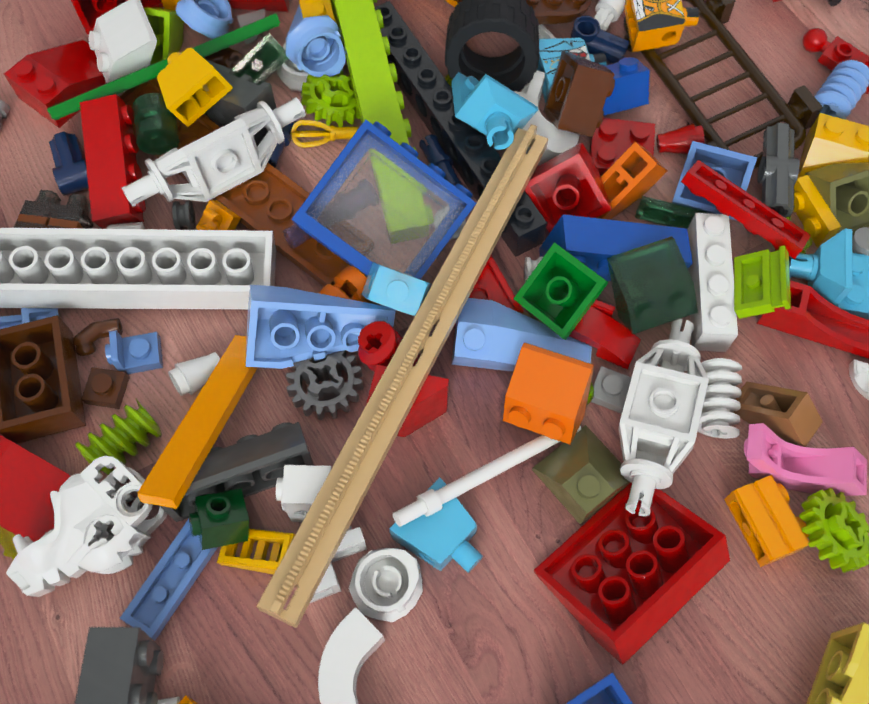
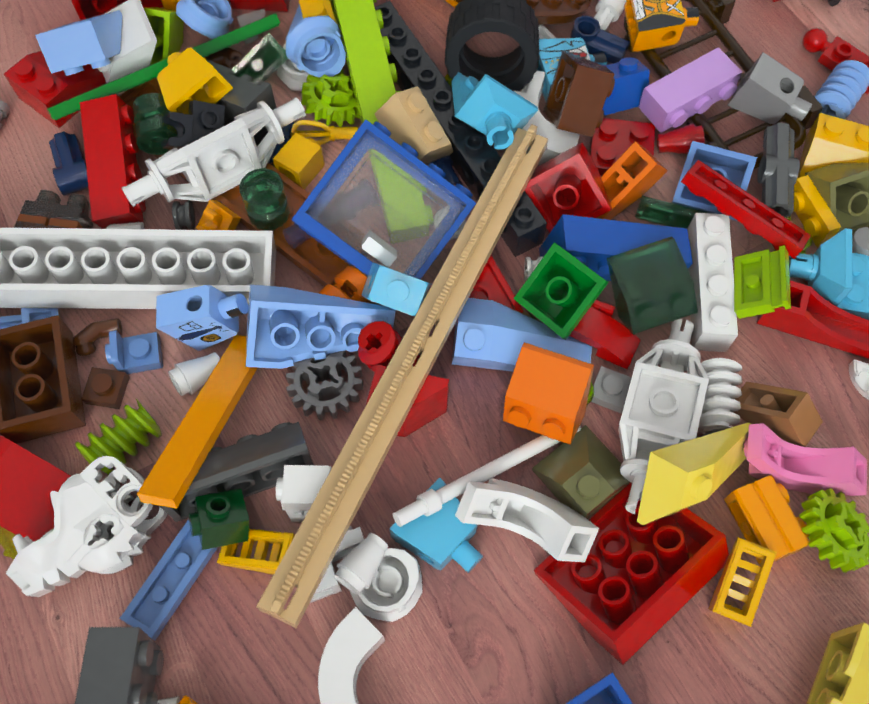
(82, 43): none -> light blue slope
(200, 121): none -> black plate
(200, 315): none -> light blue torso
(264, 199): none -> clear green wheel
(300, 160): none -> yellow brick
(361, 564): none -> white cone
(379, 249): none -> white tile
(413, 122): none -> tan slope
(530, 513): none -> white arch
(690, 90): none -> lavender brick
(690, 472): none -> light yellow wedge
(756, 587): none -> yellow slope
(770, 92): none -> light grey torso

